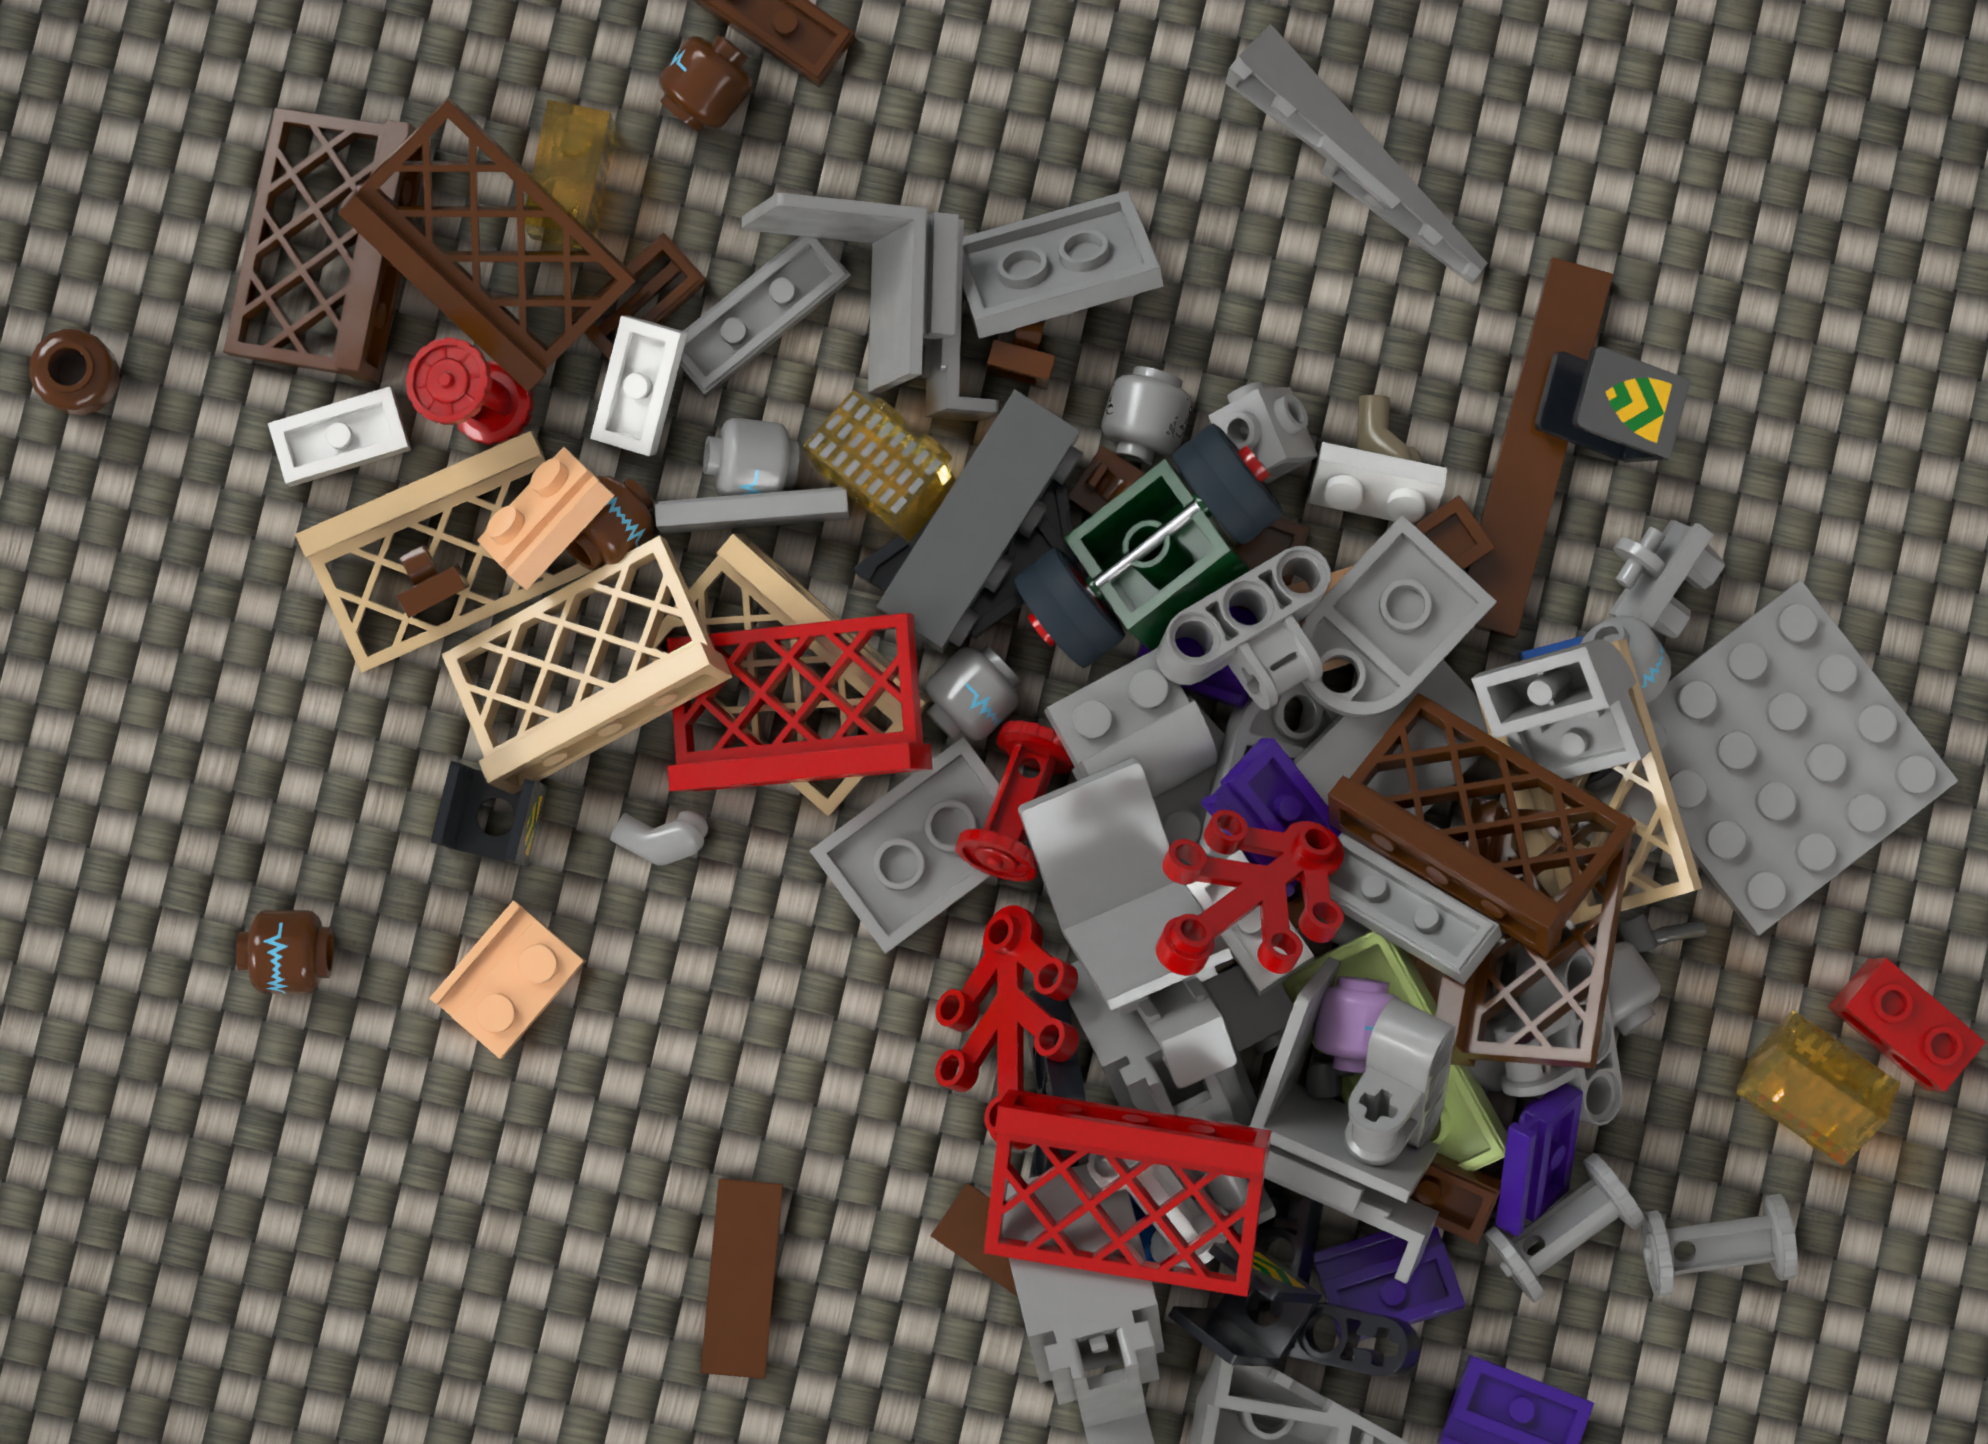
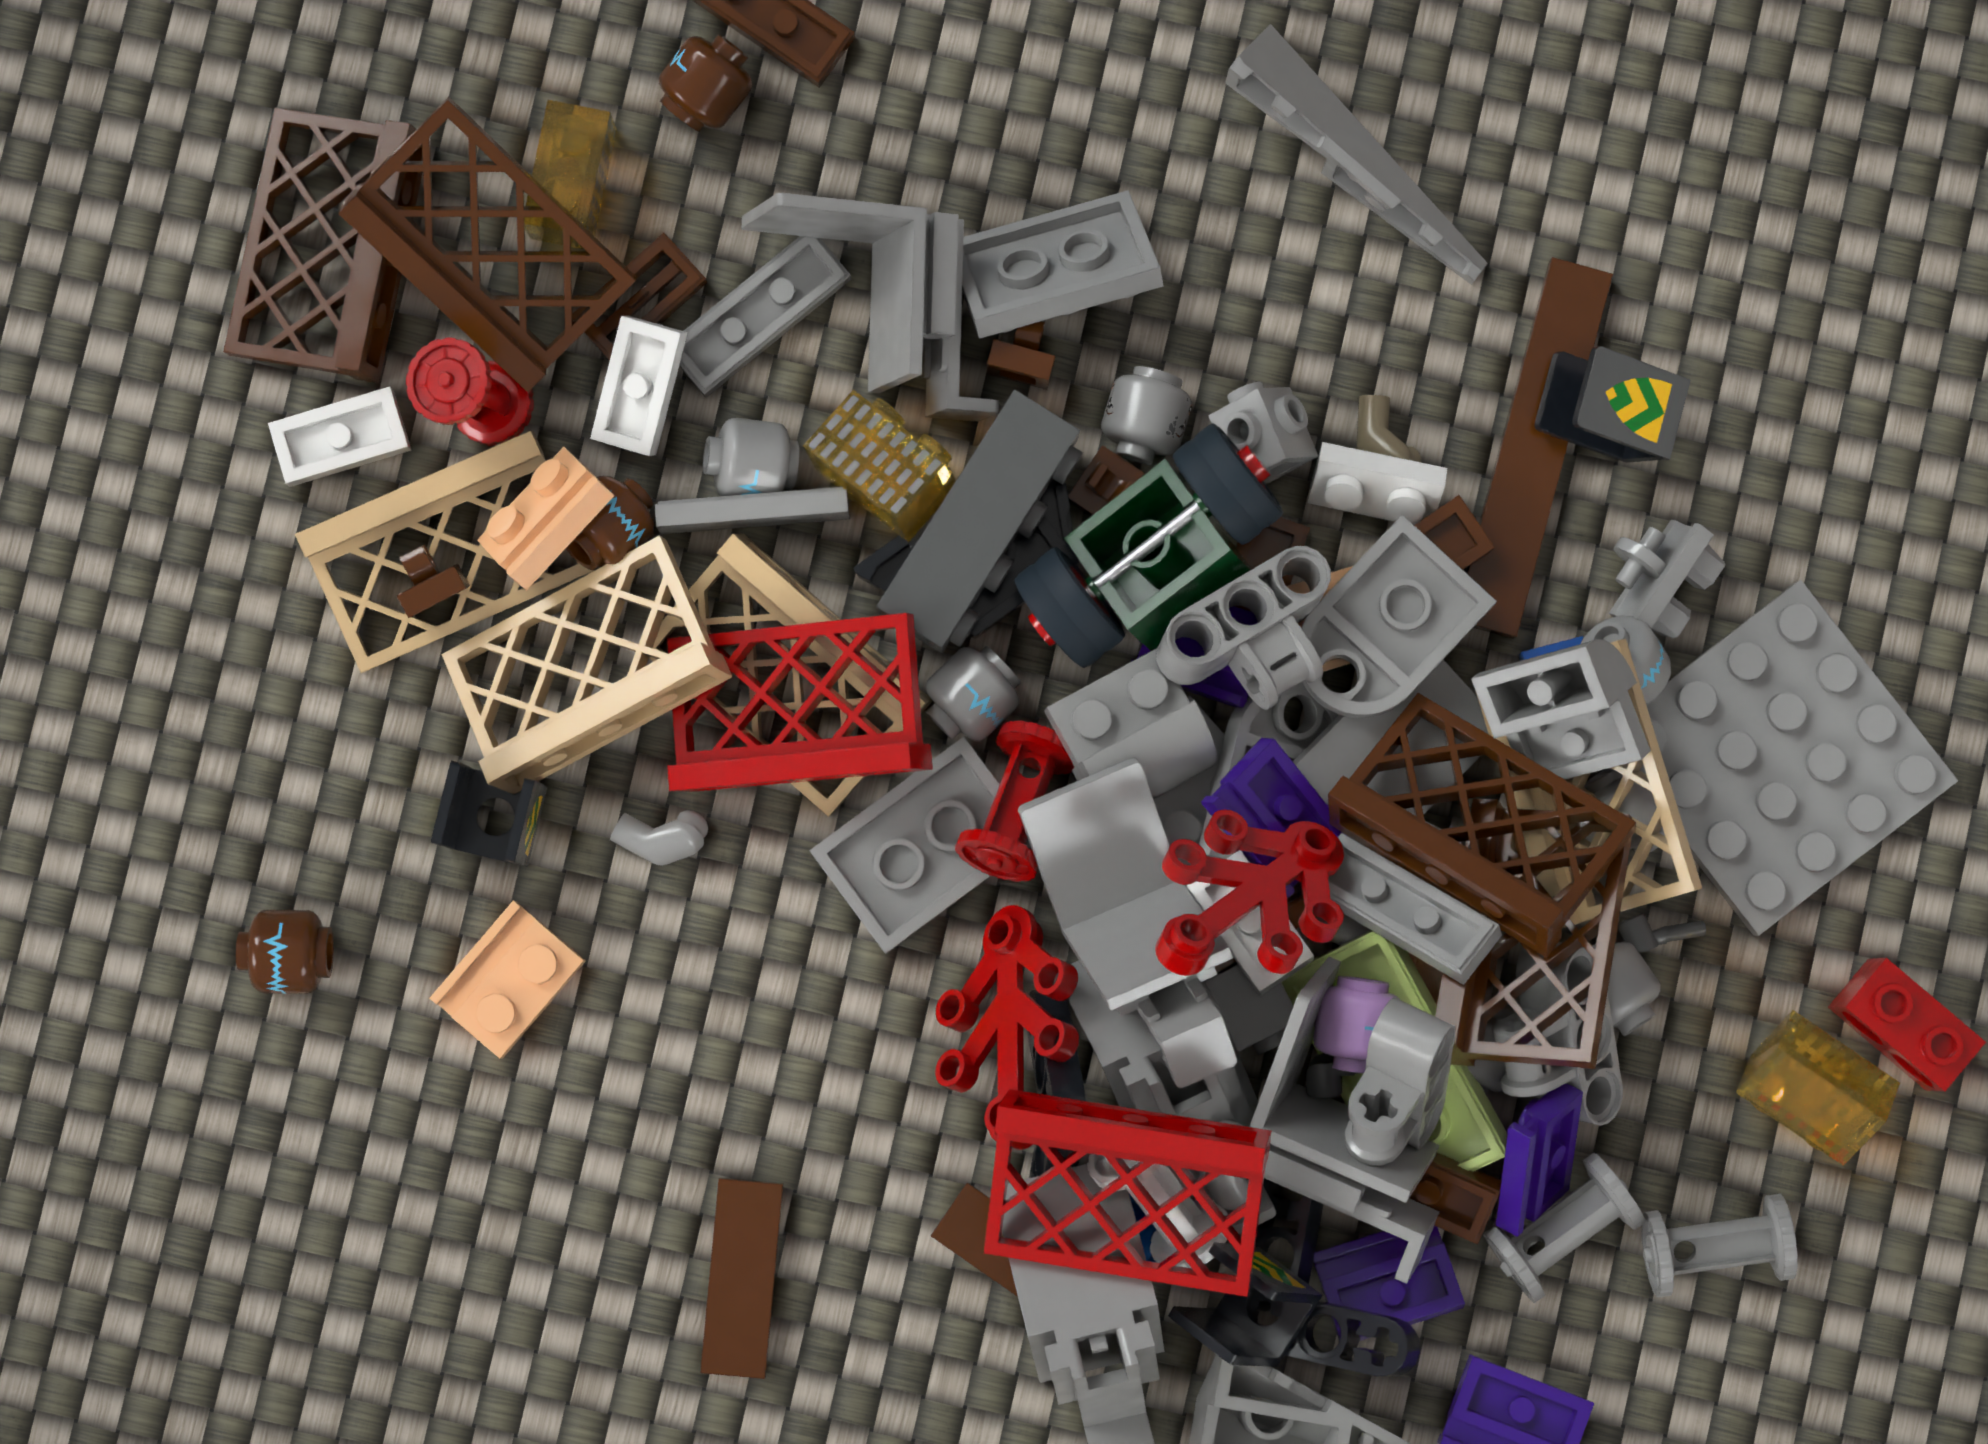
(74, 372): reddish brown head -> none

